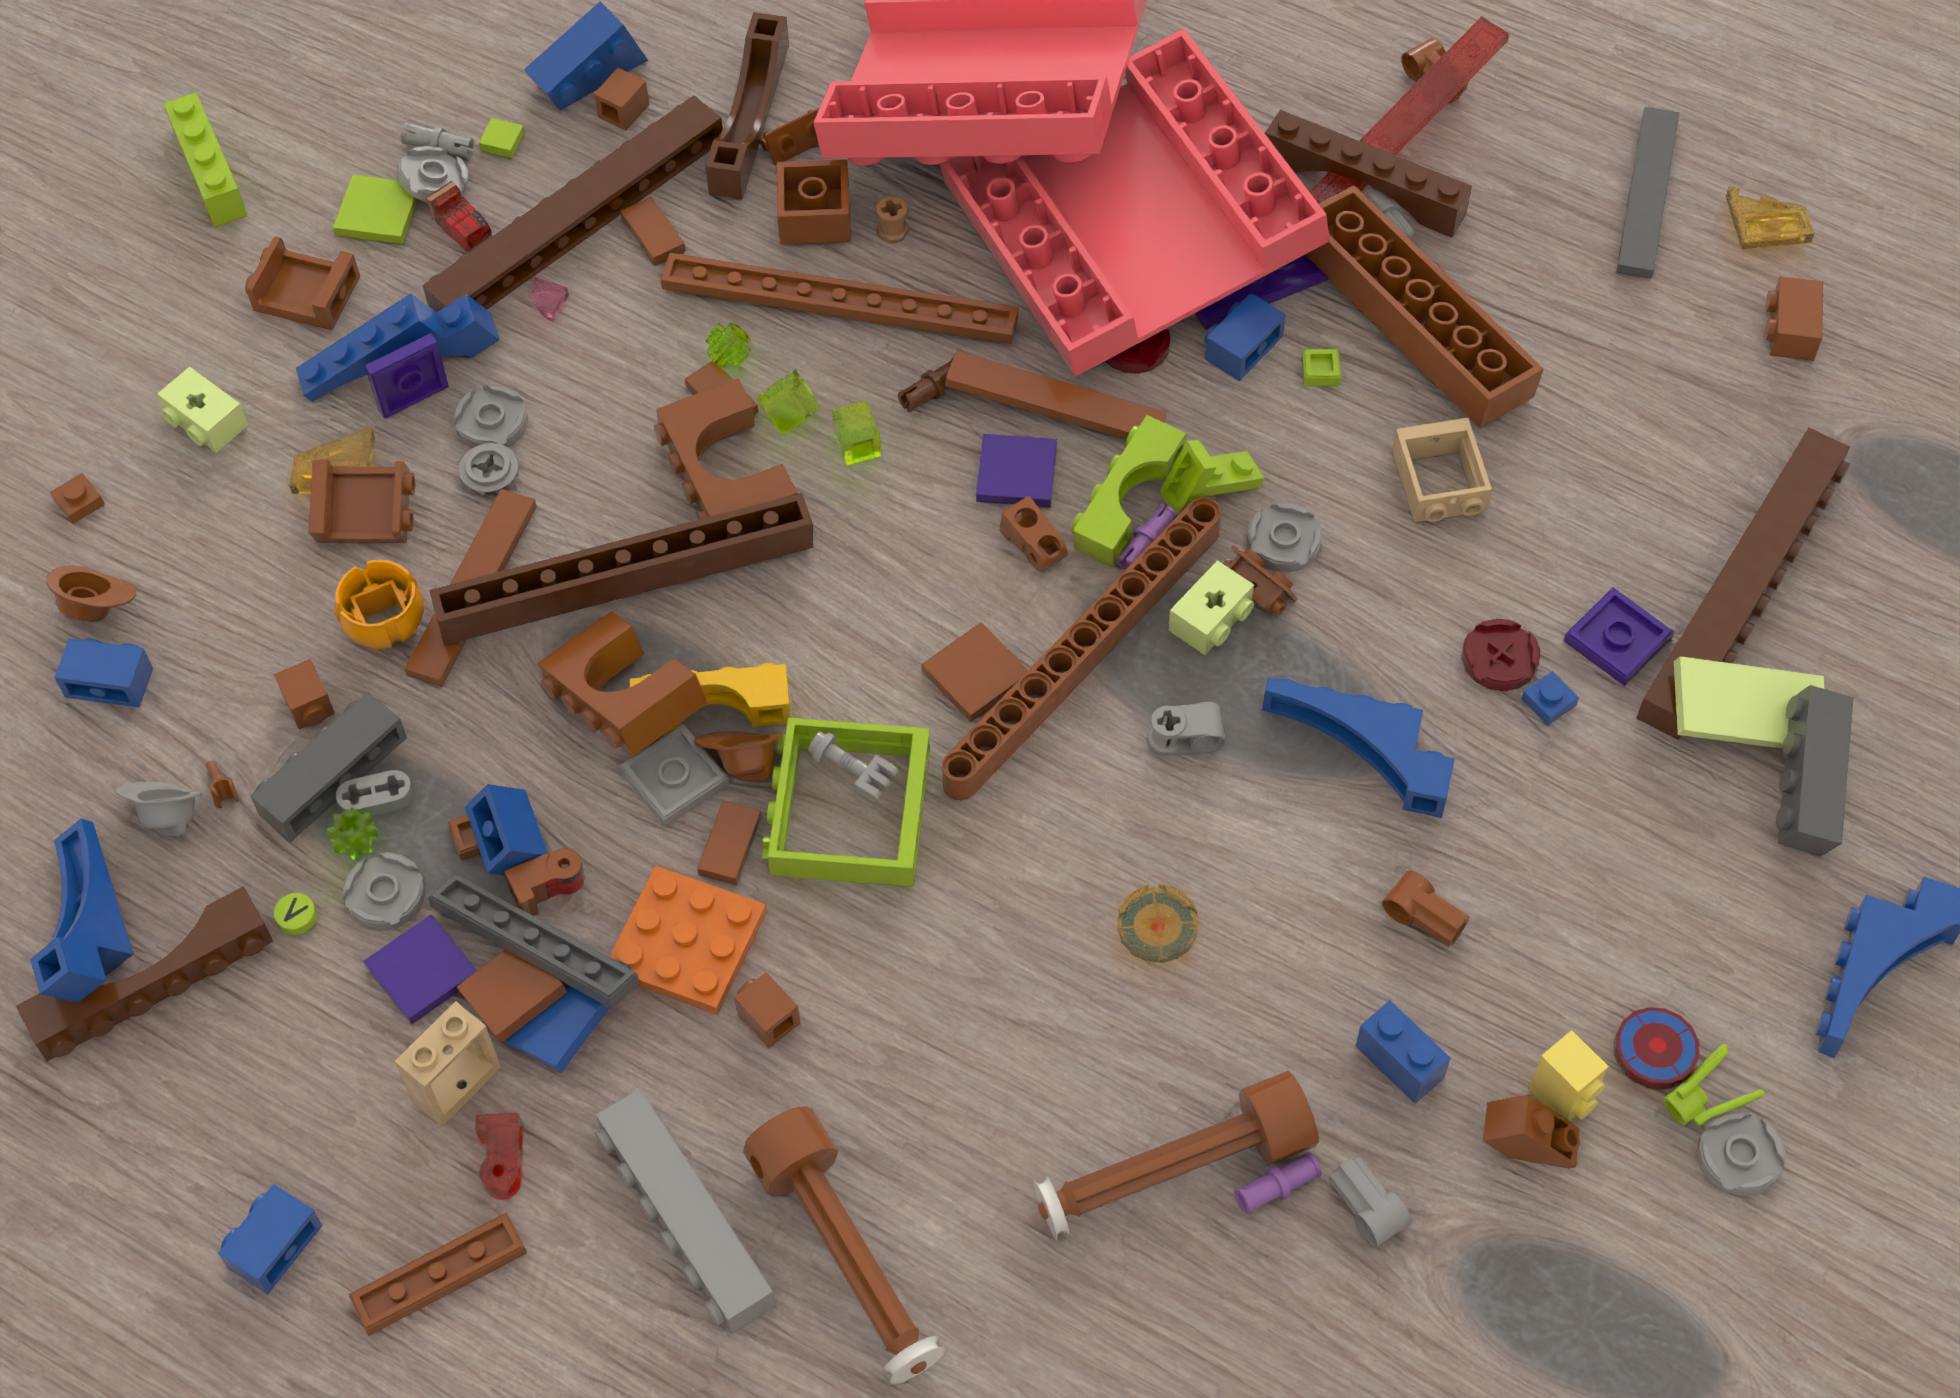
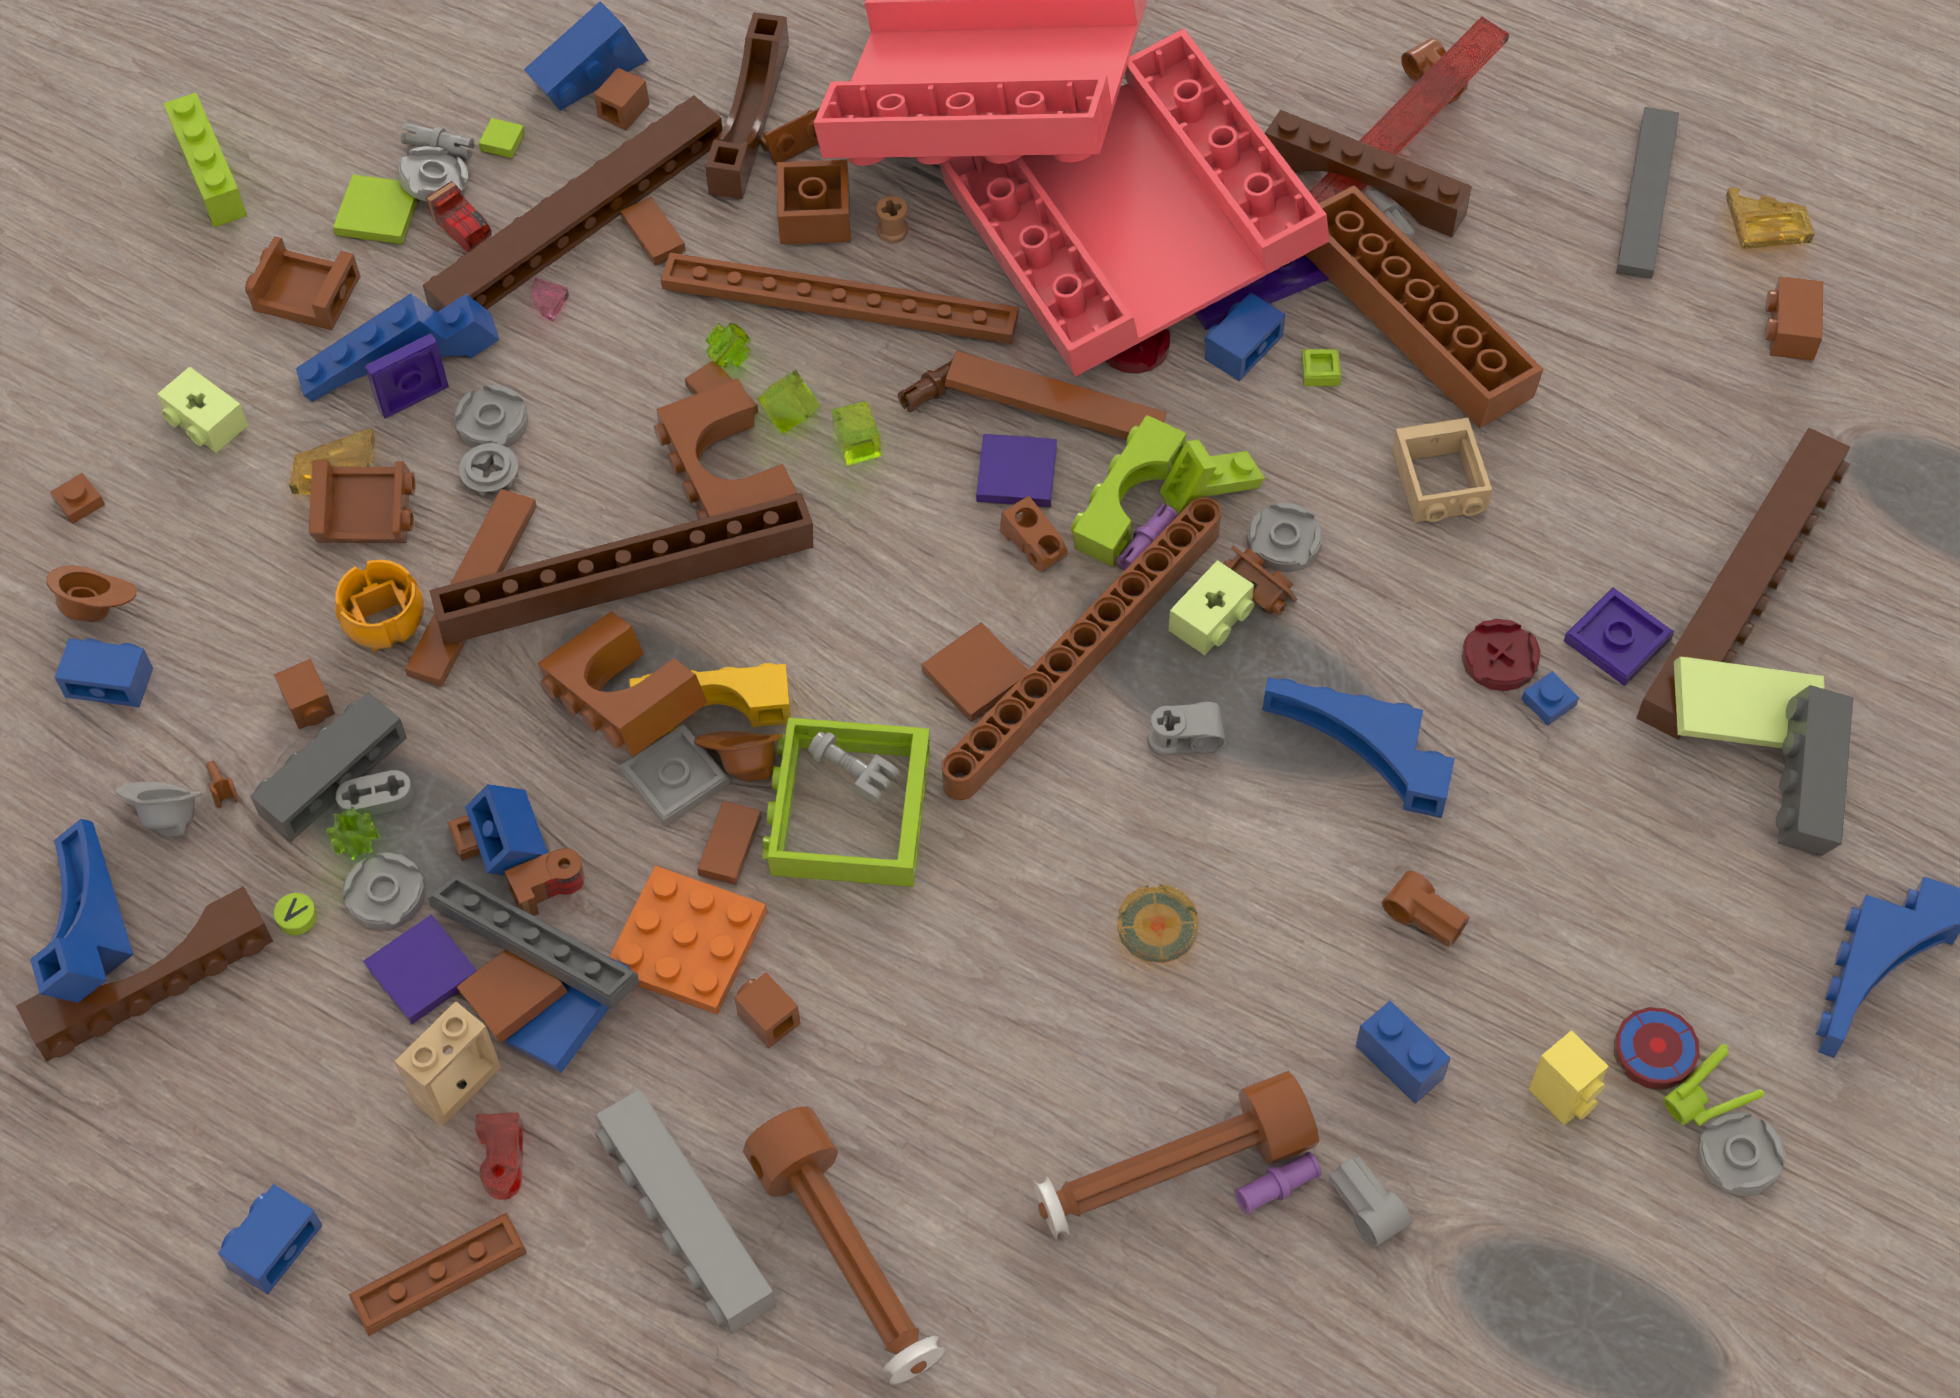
(1531, 1132): dark orange slope -> none

